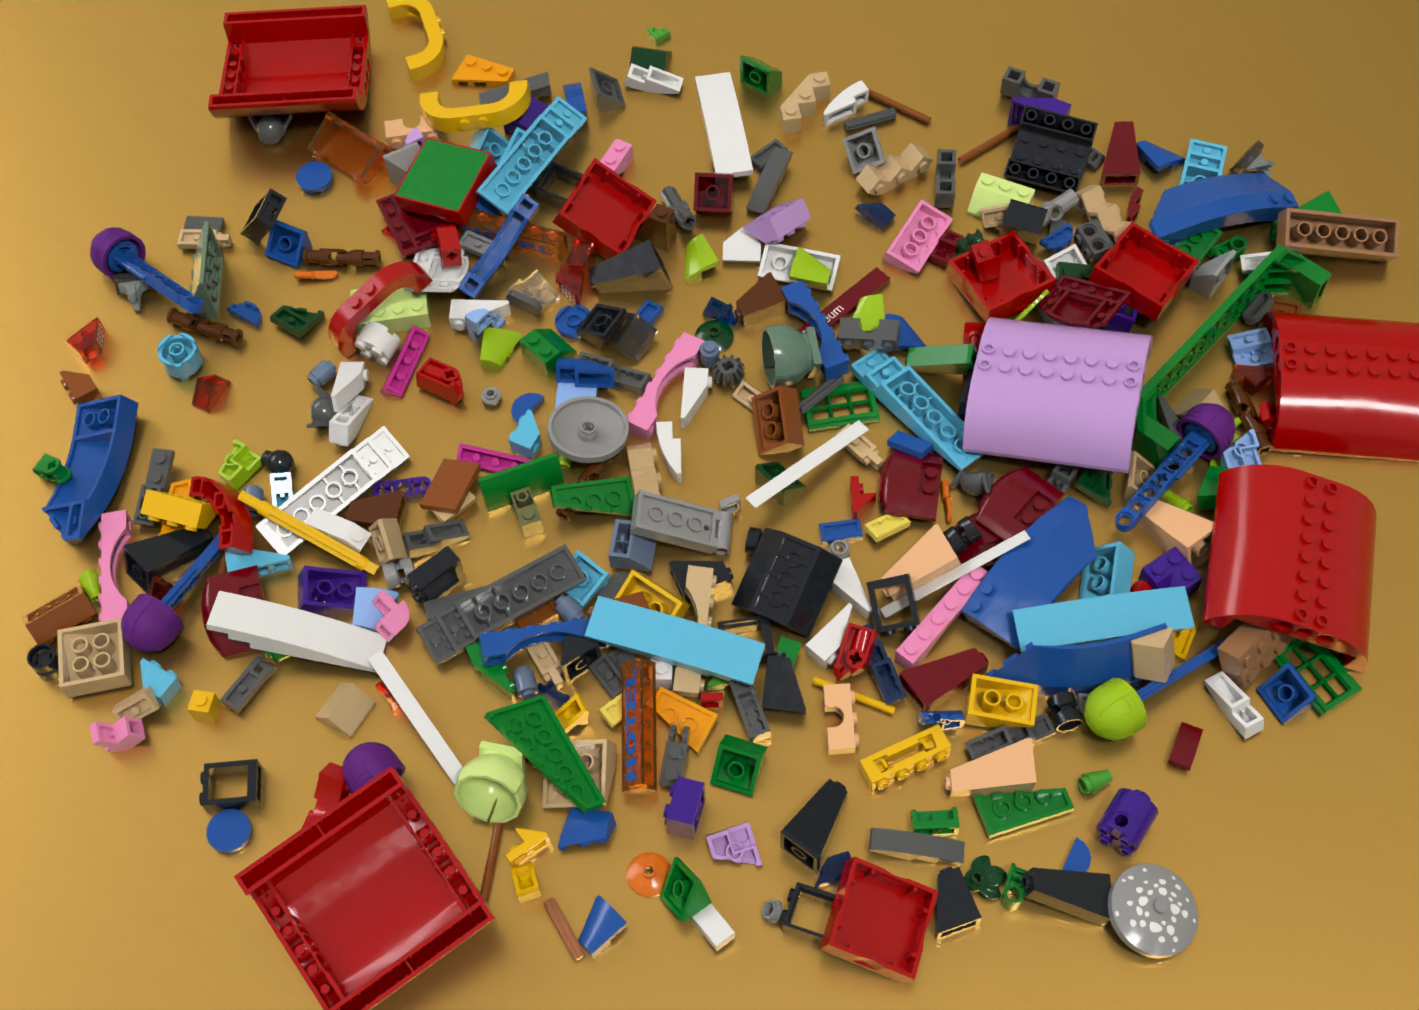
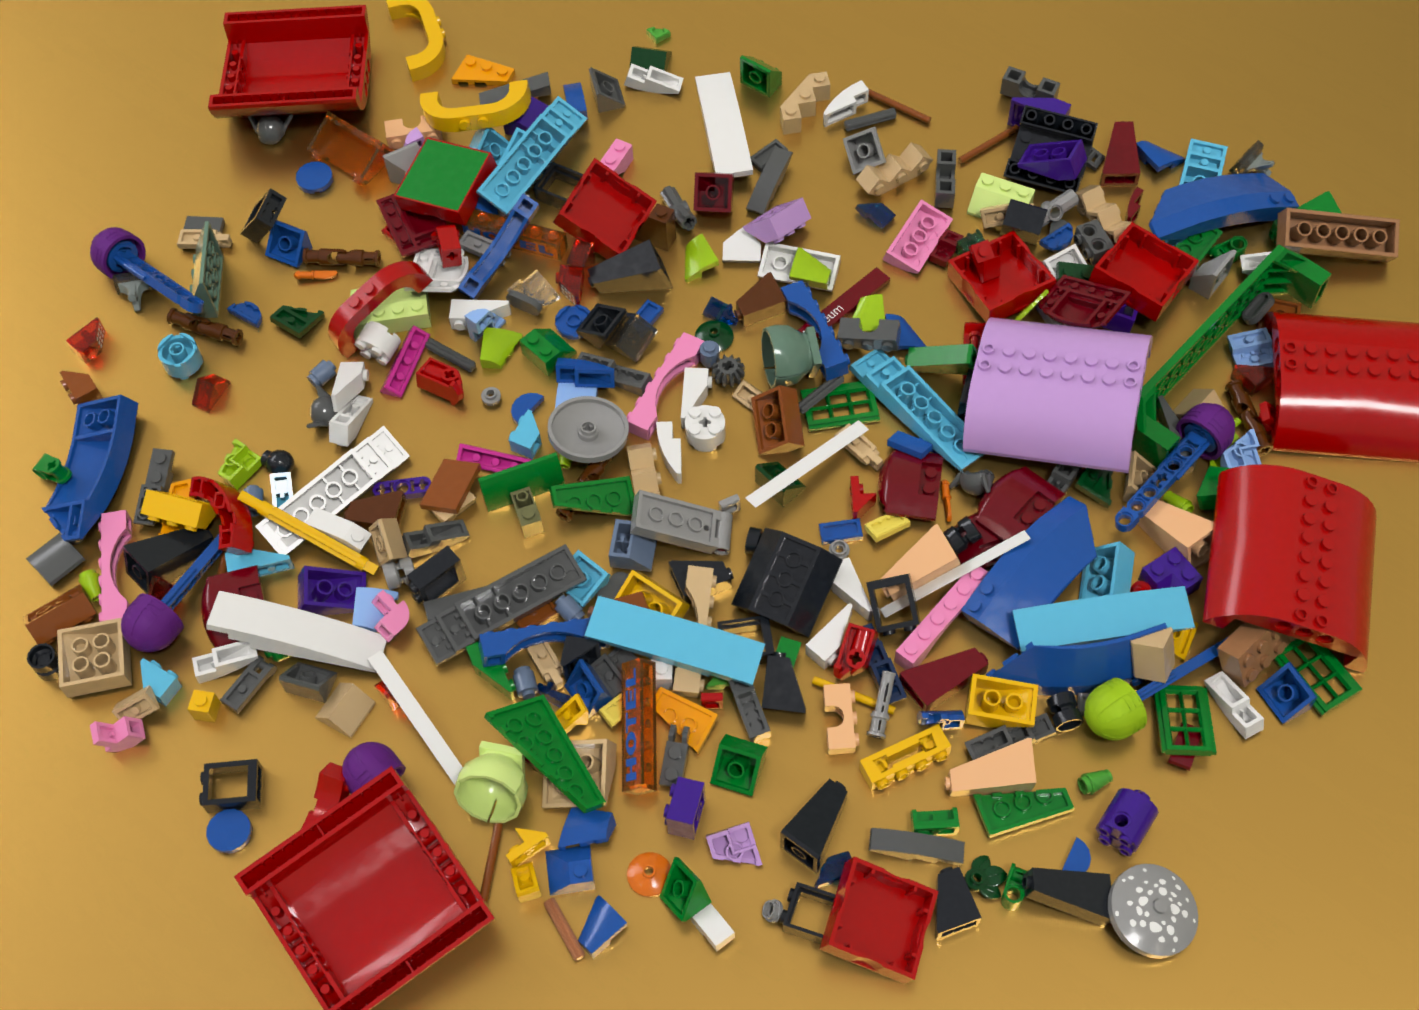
(55, 559): none -> dark grey slope
(223, 661): none -> white slope
(308, 681): none -> dark grey slope
(450, 355): none -> dark grey axle
(570, 870): none -> blue slope
(589, 686): none -> blue slope
(705, 427): none -> white brick
(880, 715): none -> light grey pin
(1055, 159): none -> dark purple slope
(1204, 715): none -> green piece

